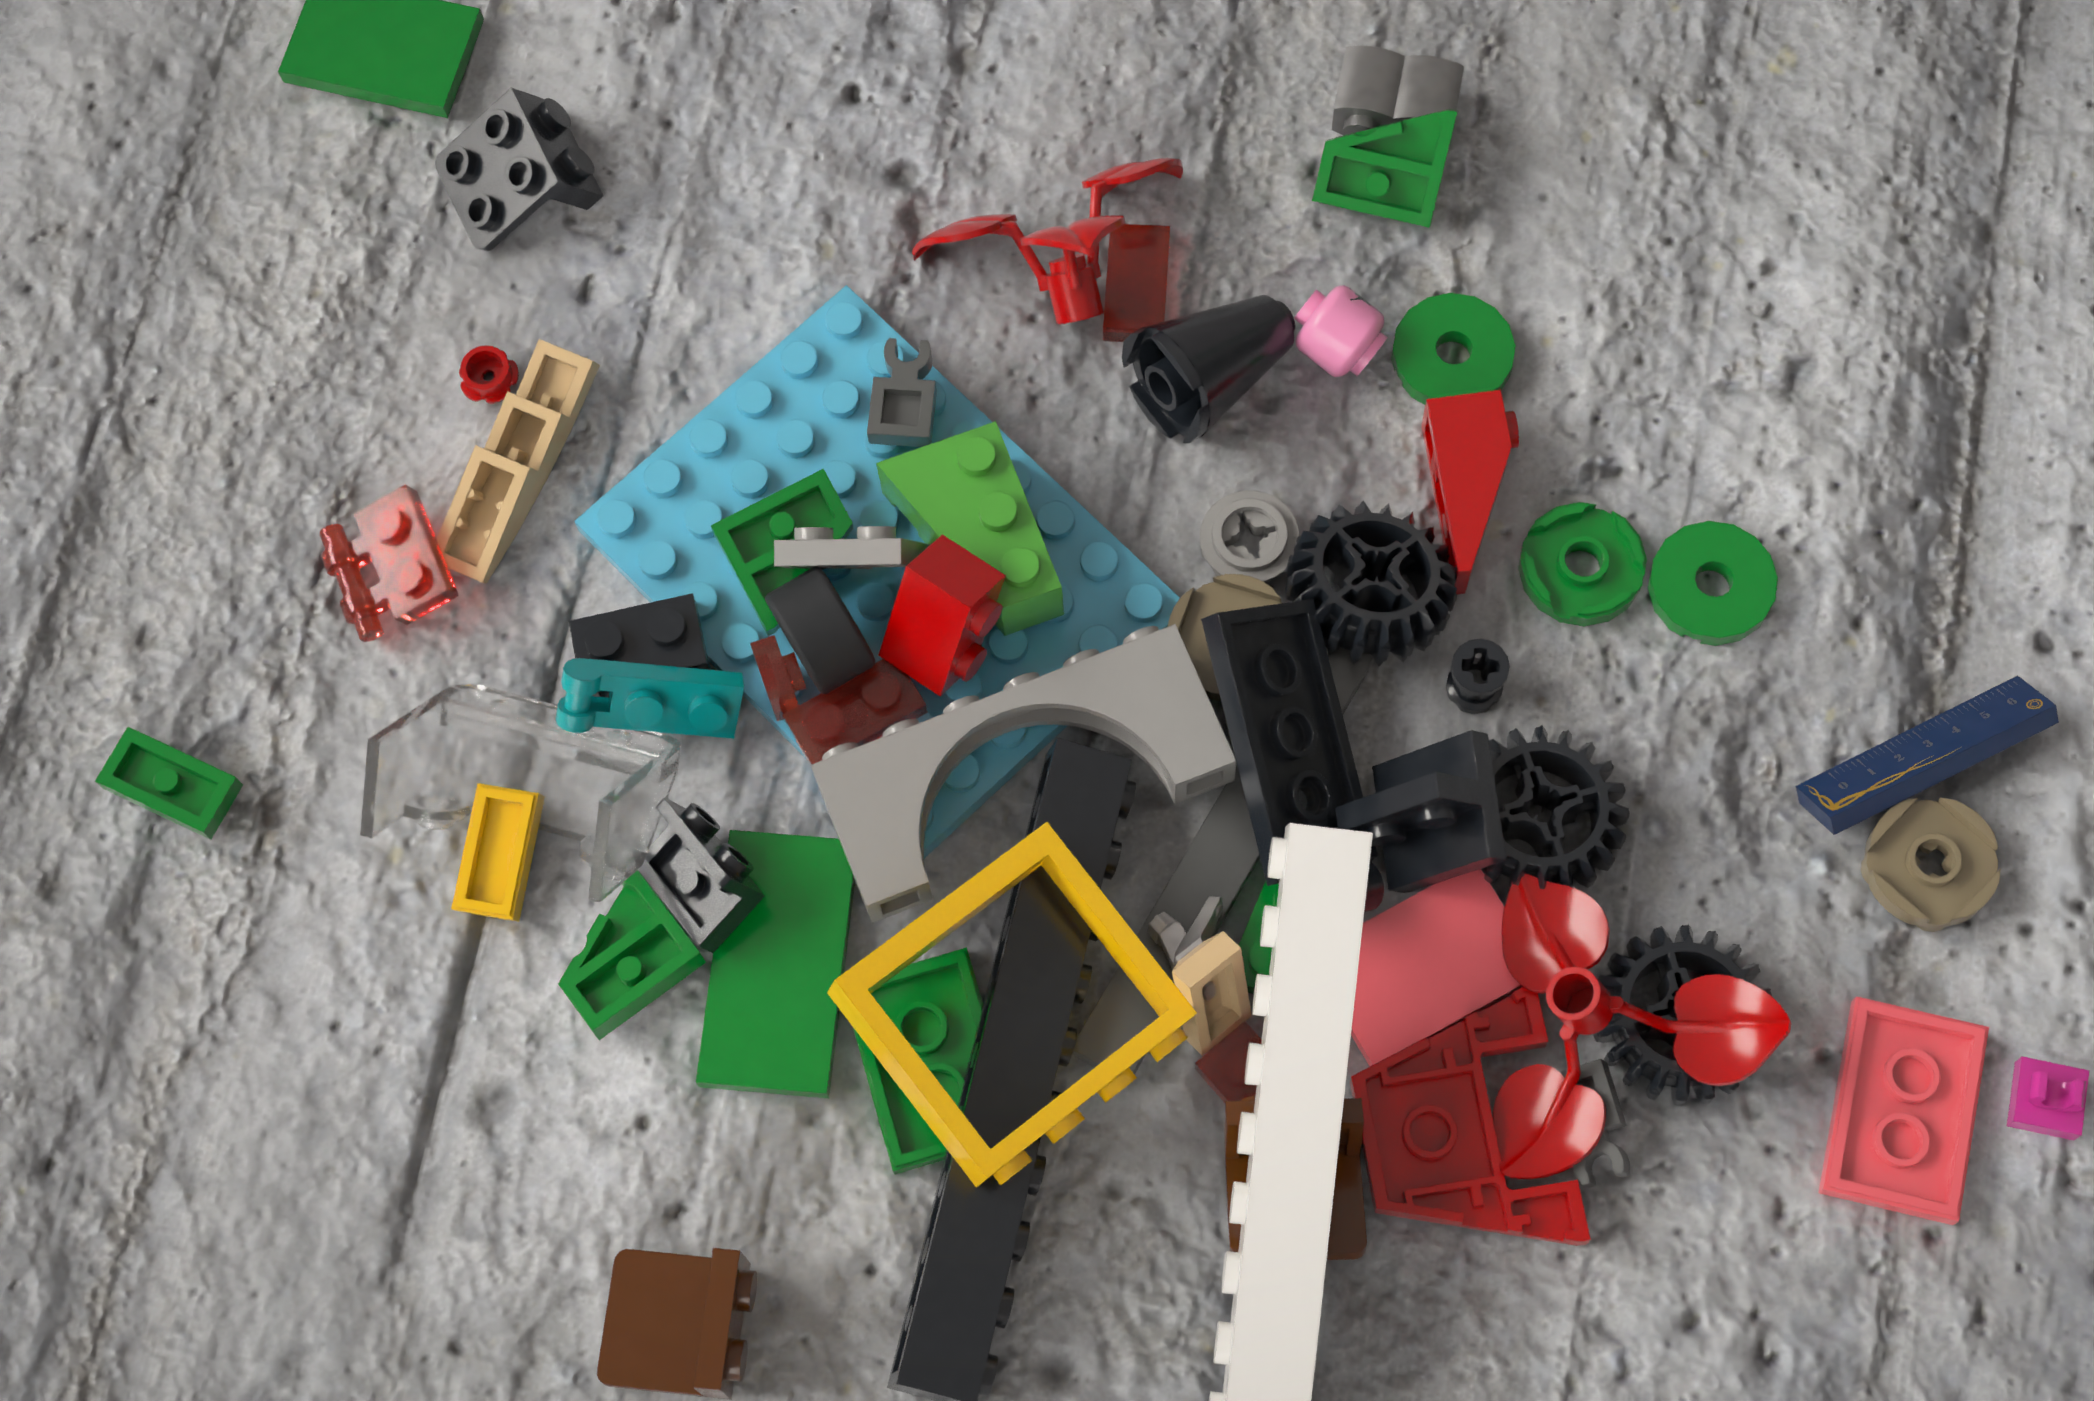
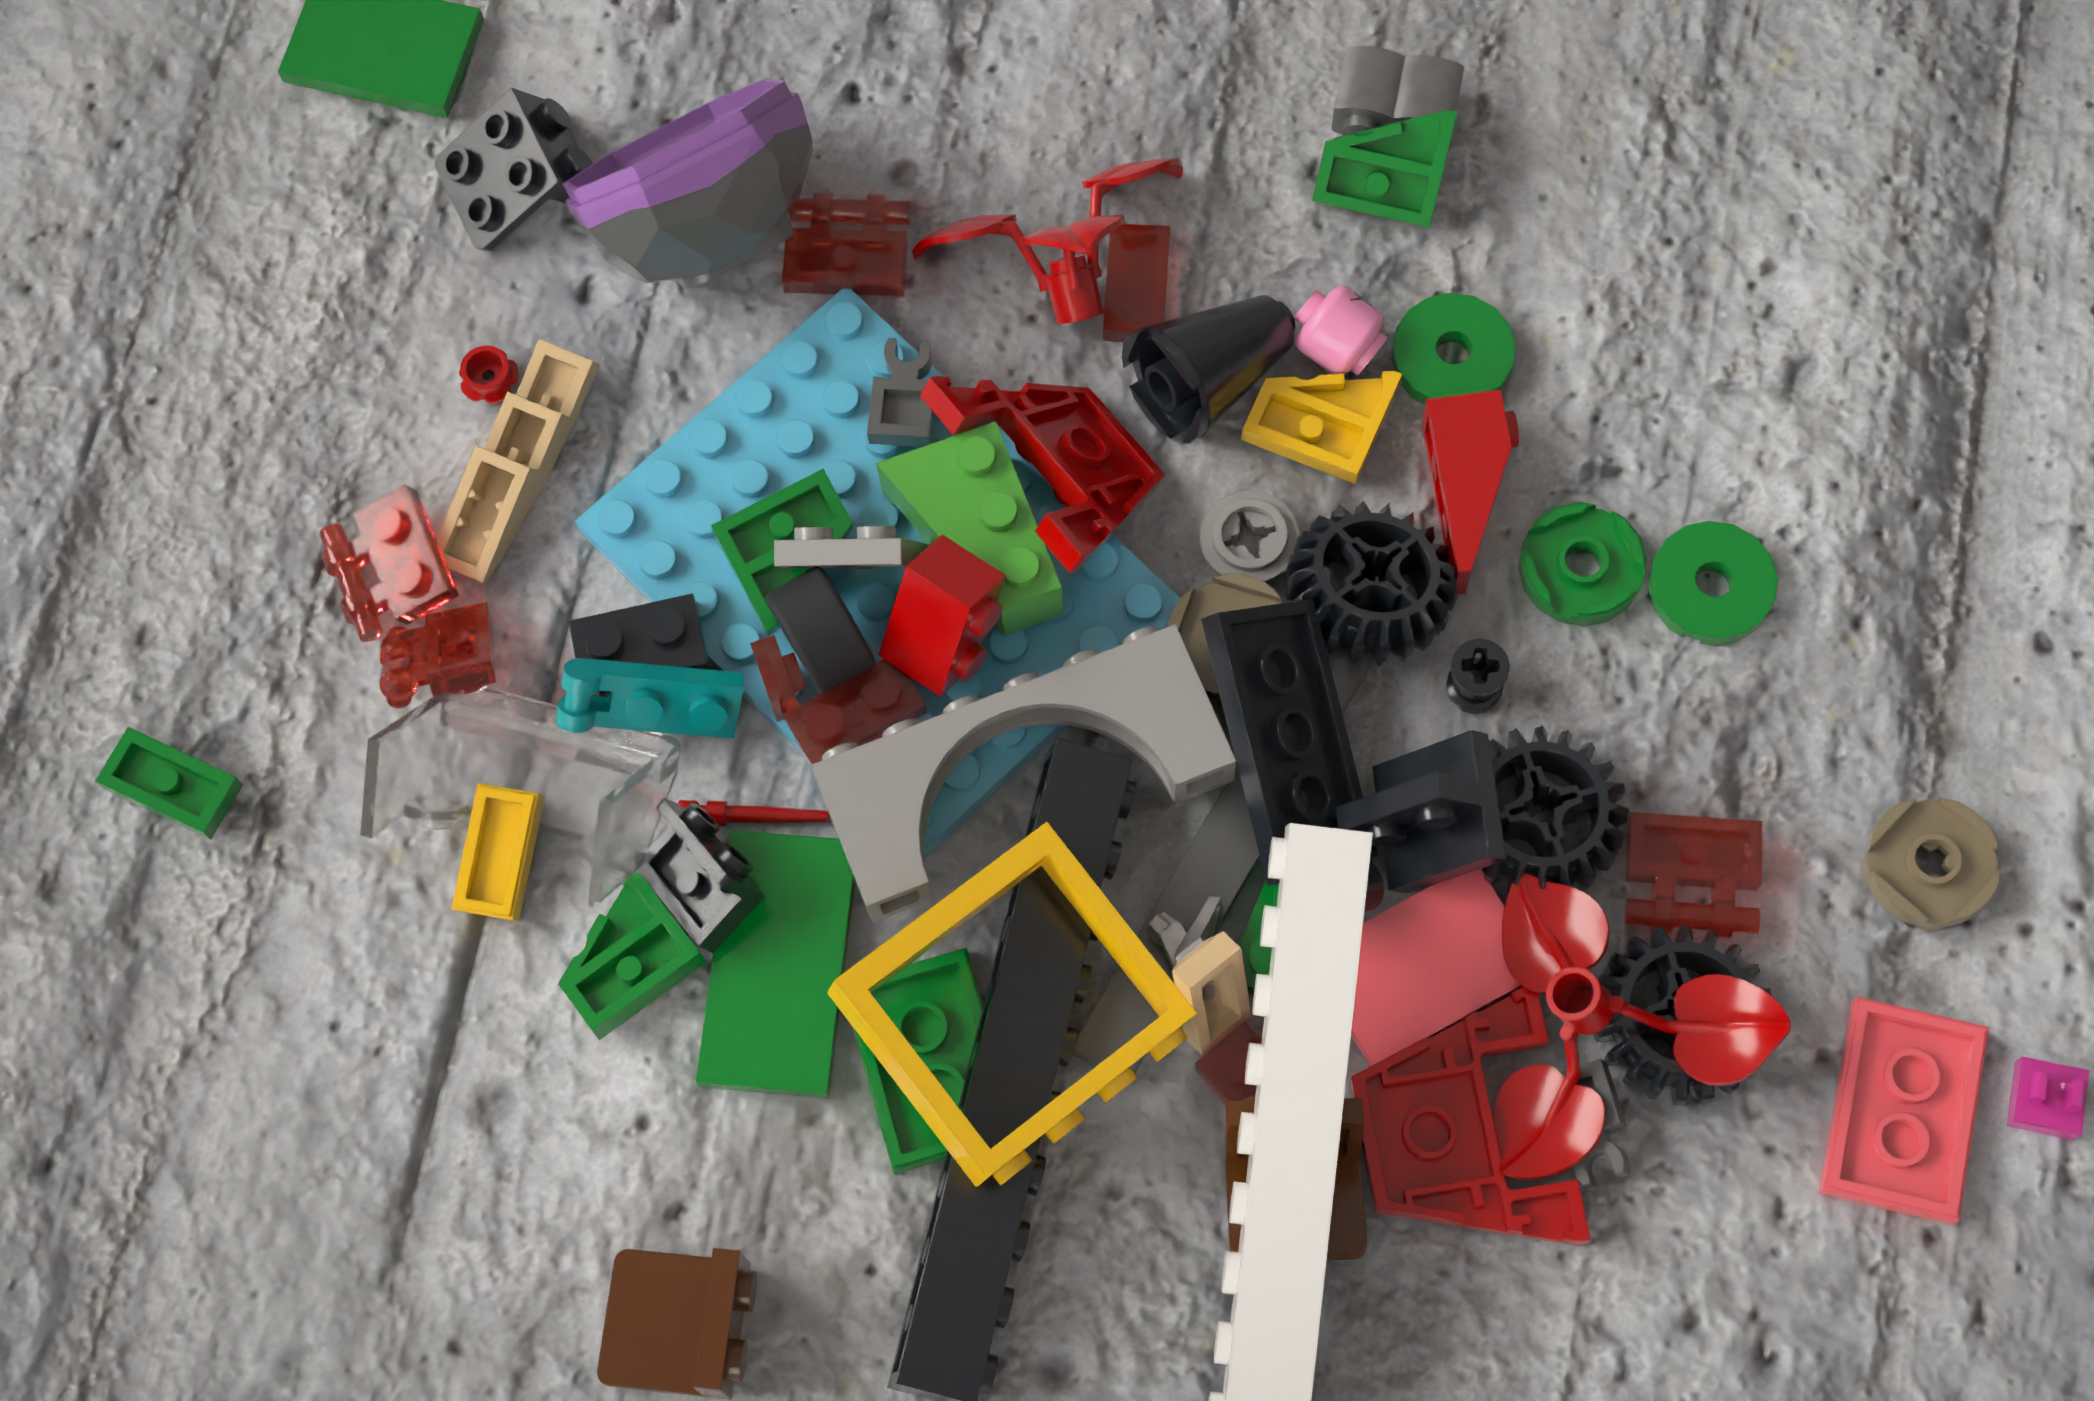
(448, 653): none -> clear red plate
(699, 188): none -> rock
(758, 814): none -> red piece
(837, 259): none -> clear red plate
(1072, 444): none -> red wing
(1322, 420): none -> yellow wing
(1697, 854): none -> clear red plate
(1926, 754): dark blue tile -> none

